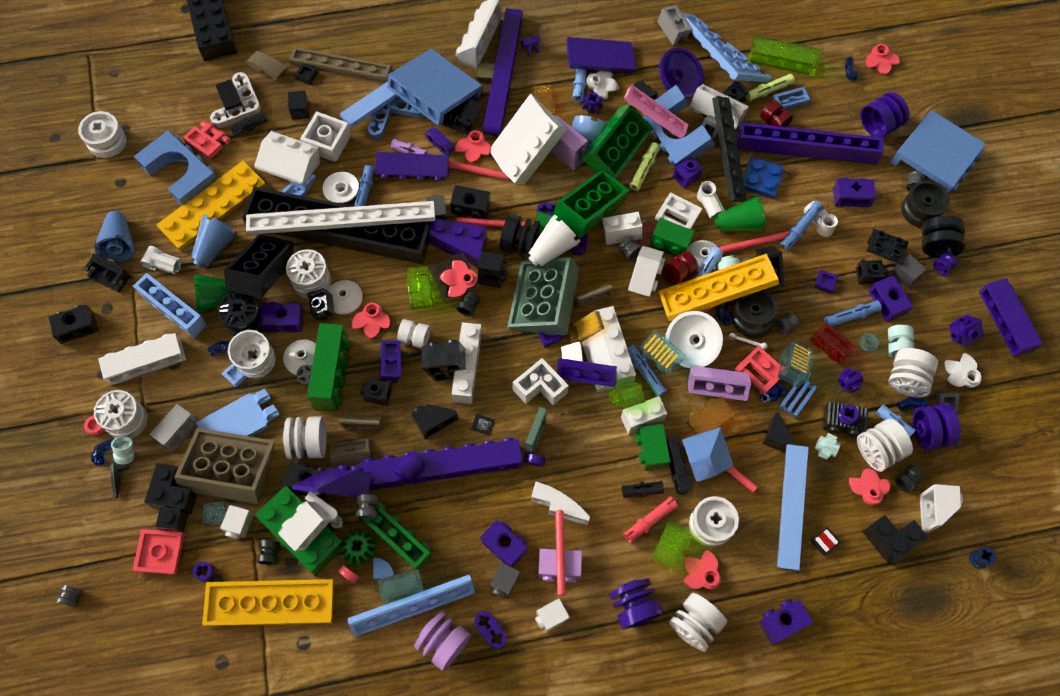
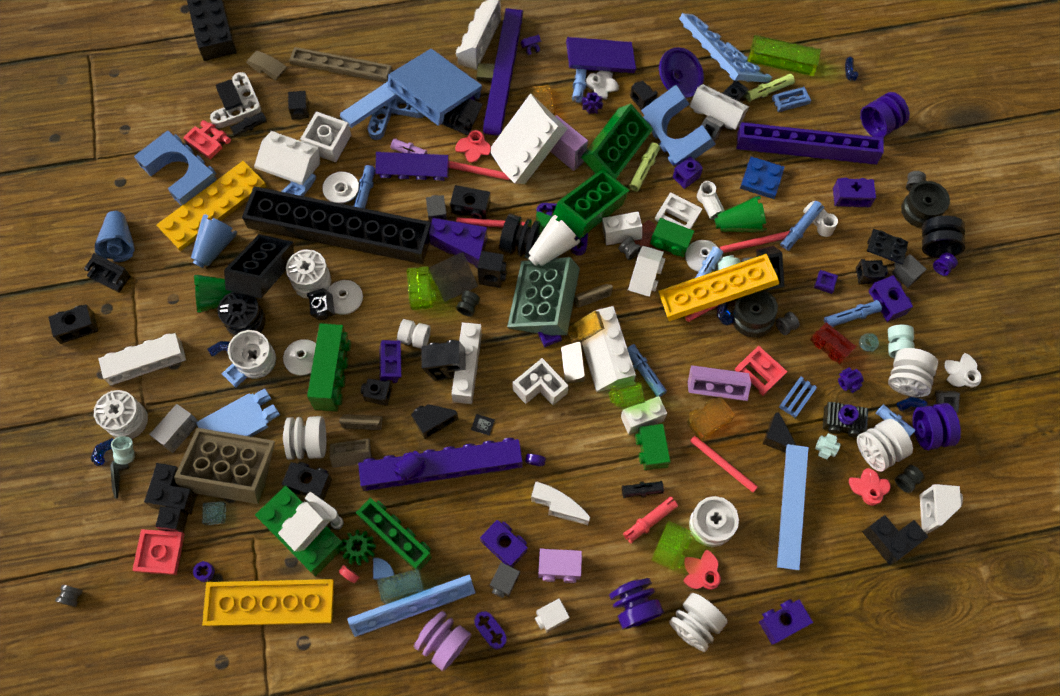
(92, 427): coral tile -> none
(102, 134): white wheel -> none
(157, 259): white piece -> none
(170, 305): light blue brick -> none
(236, 522): white brick -> none
(268, 552): pearl dark grey wheel -> none
(290, 323): dark purple brick -> none
(303, 374): dark grey wheel -> none
(306, 74): black tile -> none
(337, 481): dark purple slope -> none
(340, 217): white plate -> none
(367, 507): dark grey wheel -> none
(371, 323): coral plate -> none
(439, 141): dark purple beam -> none
(456, 278): coral plate -> none
(536, 431): sand green tile -> none
(560, 553): coral bar -> none
(587, 372): dark purple plate -> none
(588, 128): light blue cylinder -> none
(656, 112): bright pink plate -> none
(662, 352): clear light blue brick -> none
(674, 24): light grey hinge -> none
(677, 467): black hinge -> none
(680, 267): dark red wheel -> none
(686, 328): white dish -> none
(708, 454): medium blue slope -> none
(729, 149): pearl dark grey plate -> none
(732, 336): white hinge -> none
(774, 114): dark red wheel -> none
(774, 394): clear blue arm -> none
(796, 364): clear light blue brick -> none
(825, 541): tile -> none
(882, 59): coral plate -> none
(940, 151): medium blue panel -> none
(966, 330): dark purple brick -> none
(979, 563): dark blue bush -> none
(1010, 317): dark purple brick -> none

